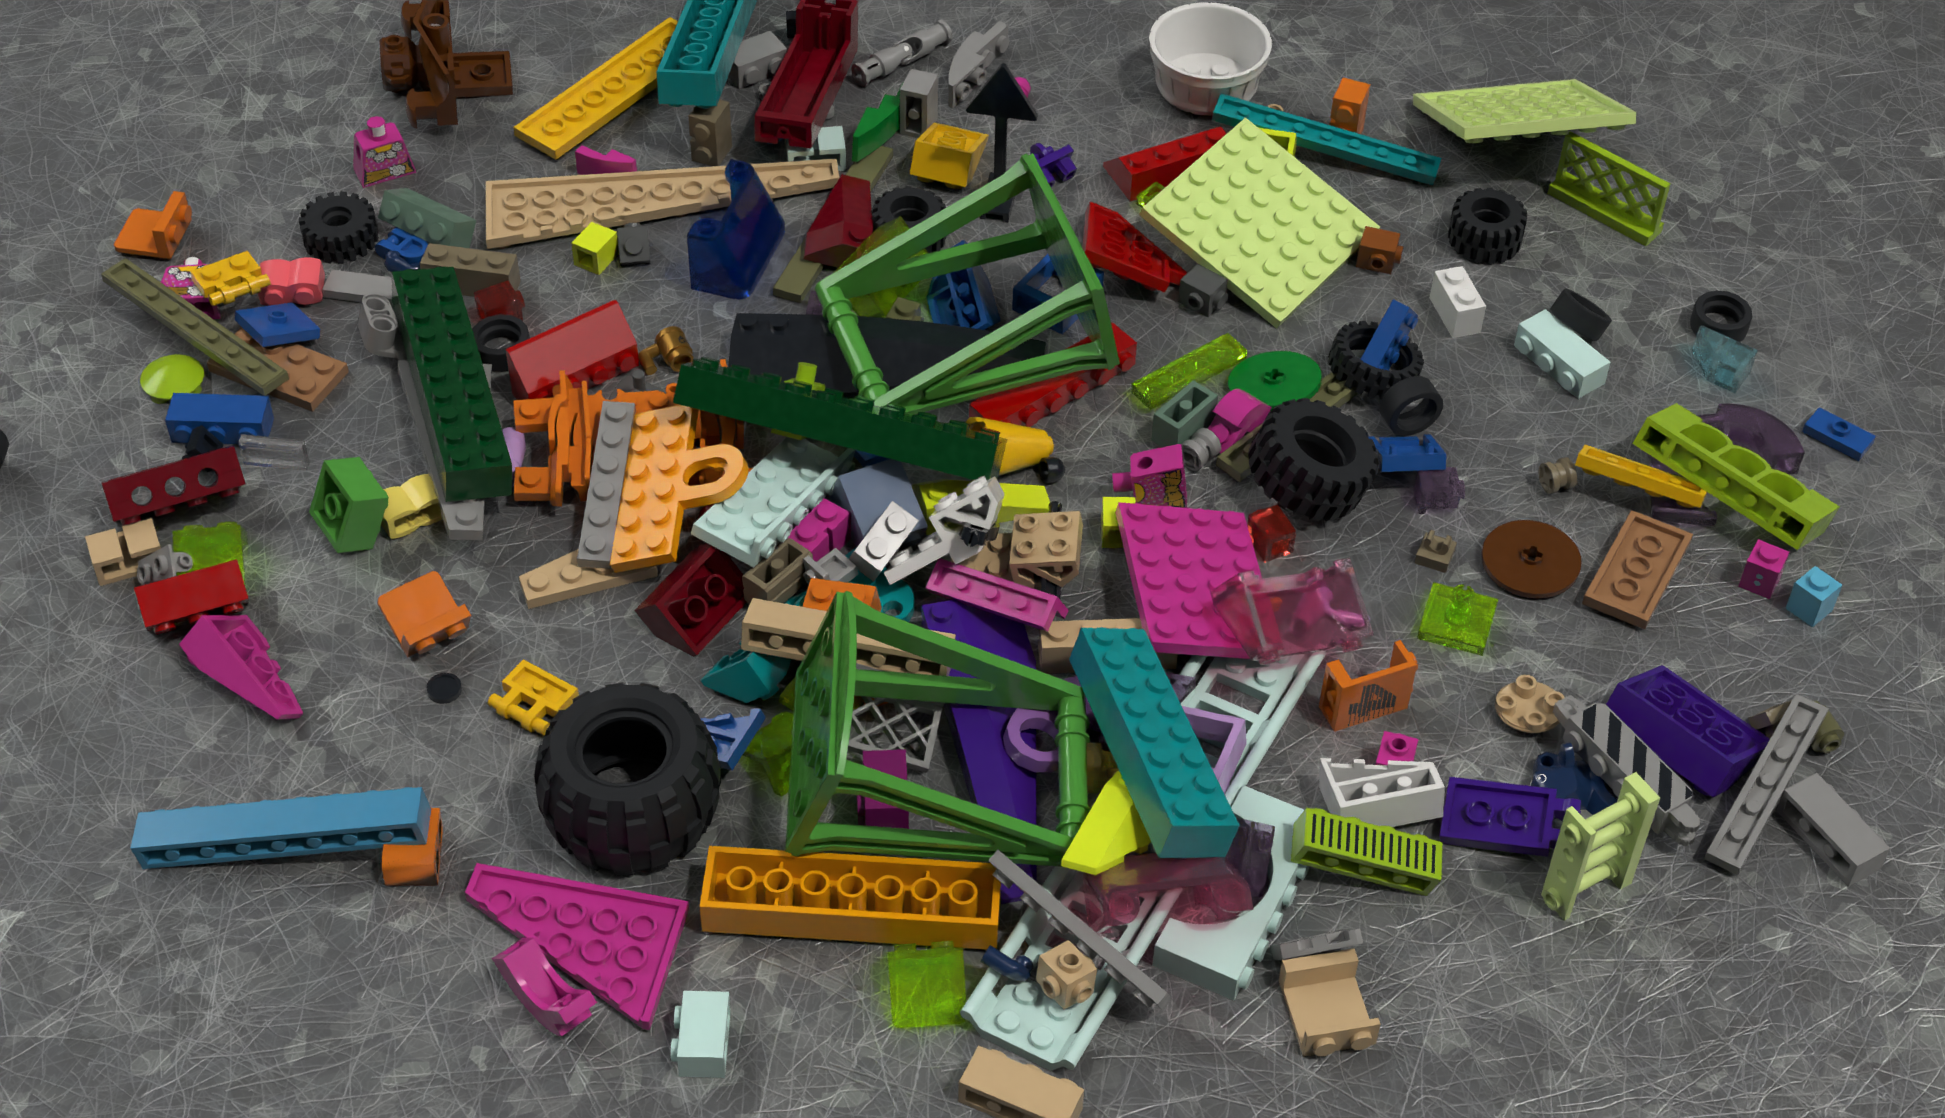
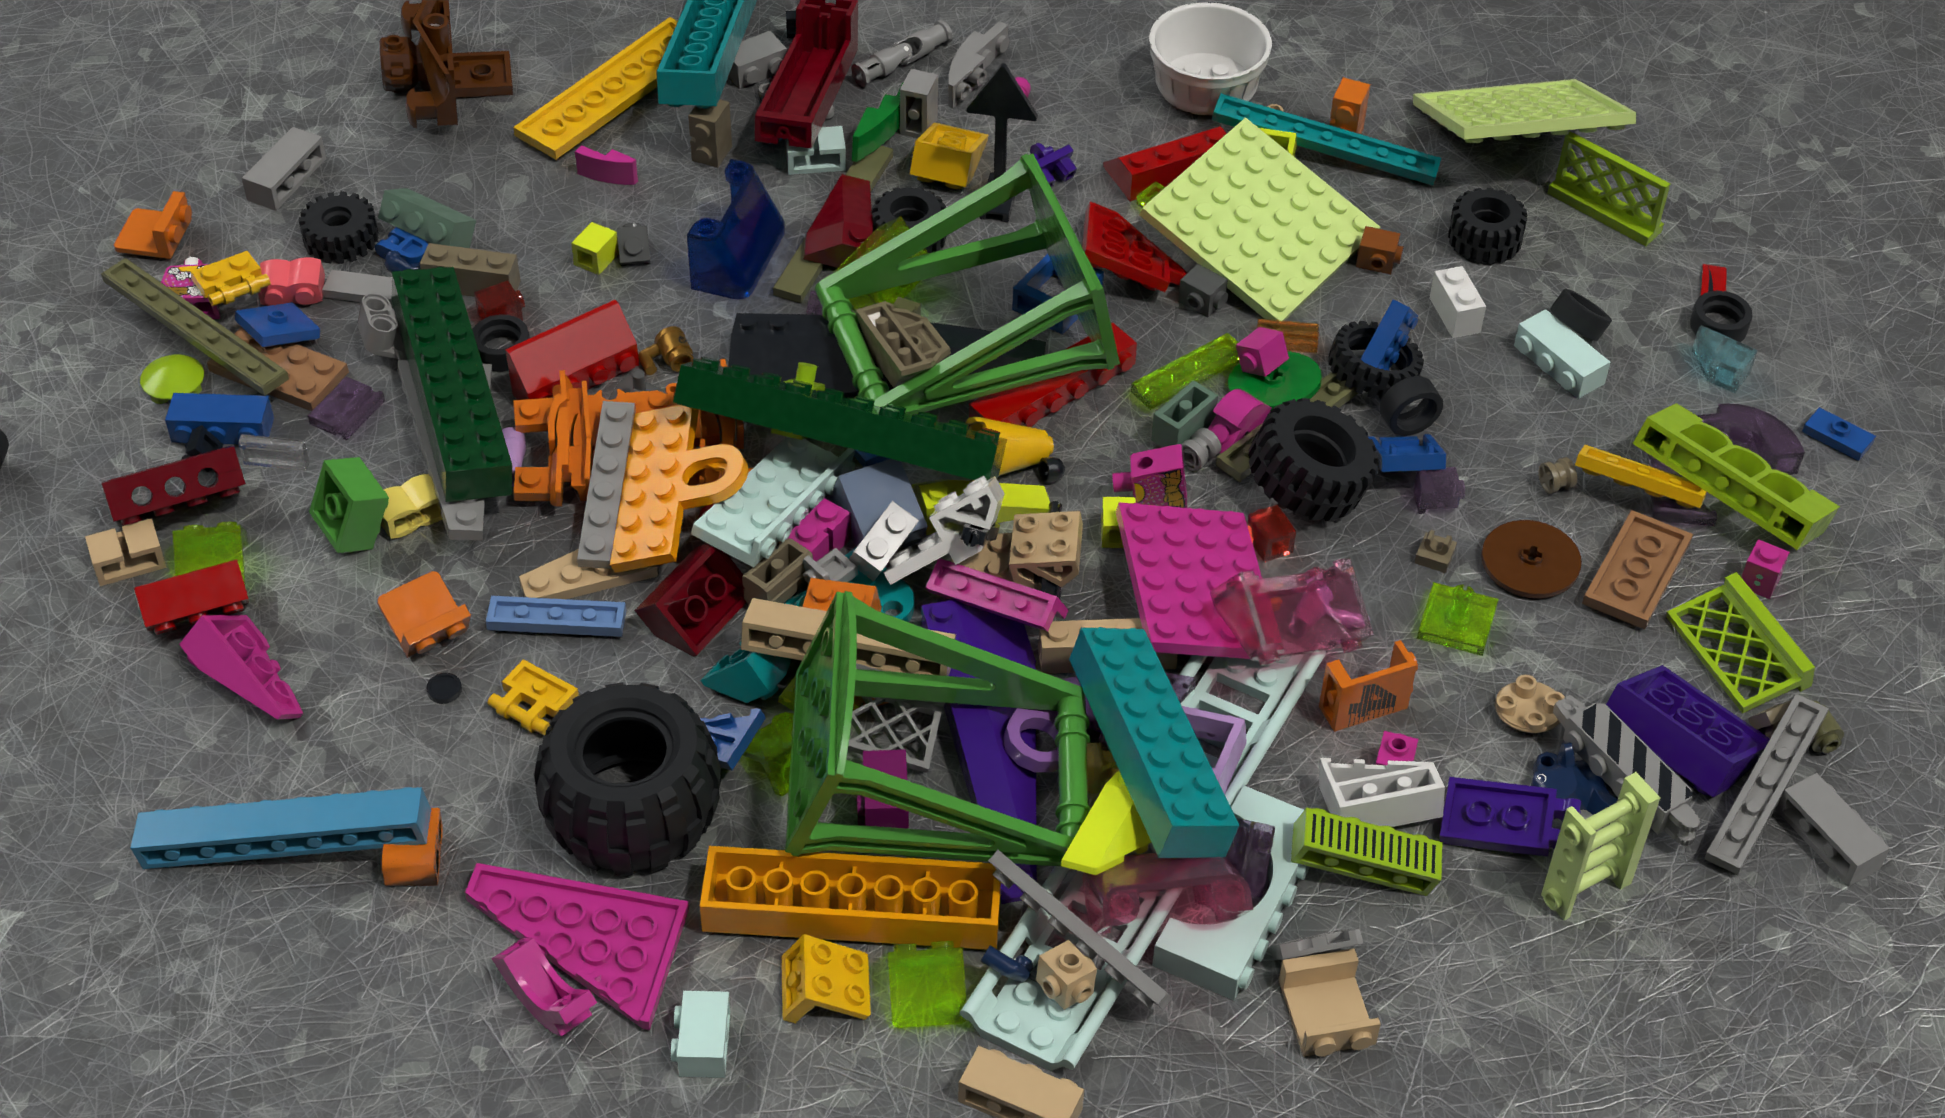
(163, 565): light grey hinge -> none
(284, 168): none -> light grey brick
(346, 408): none -> clear purple plate
(380, 153): torso -> none
(556, 616): none -> medium blue plate
(567, 204): tan wing -> none
(825, 977): none -> yellow bracket
(900, 341): none -> dark tan wedge
(963, 298): blue wedge -> none
(1262, 351): none -> dark pink brick
(1297, 335): none -> clear orange tile
(1713, 278): none -> red sticker
(1767, 635): none -> lime fence
(1813, 596): medium azure brick -> none

